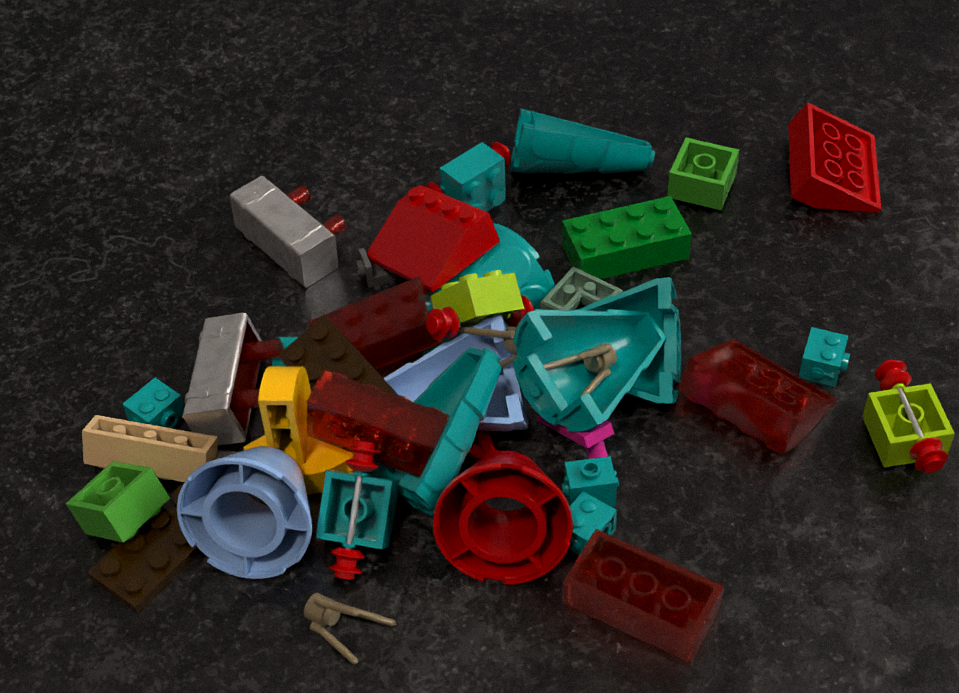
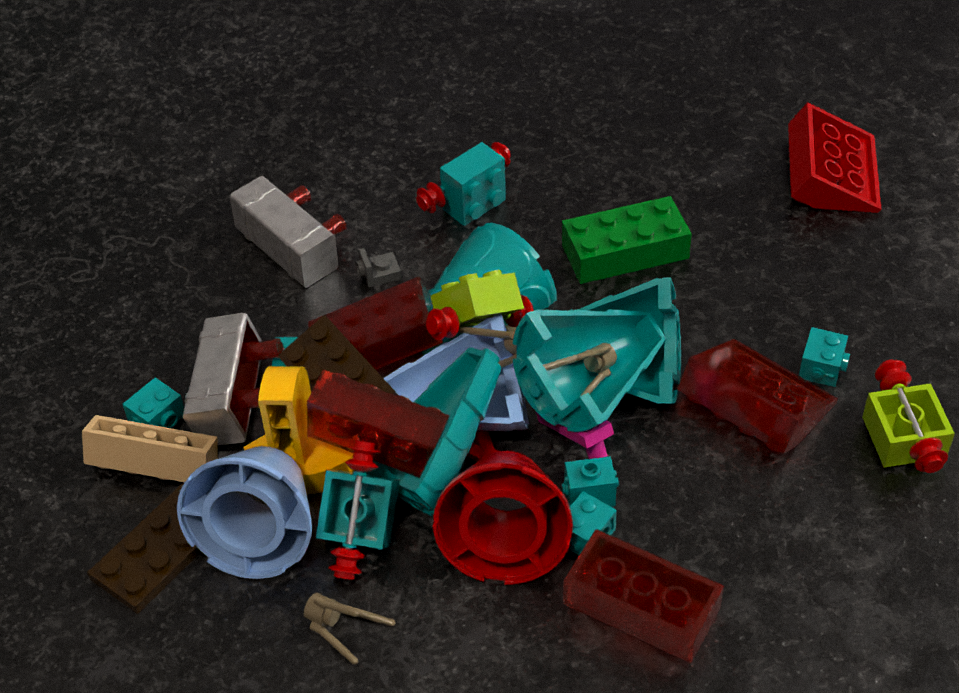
(118, 501): bright green brick -> none
(432, 237): red slope -> none
(562, 146): teal cone -> none
(577, 289): sand green brick -> none
(703, 173): bright green brick -> none

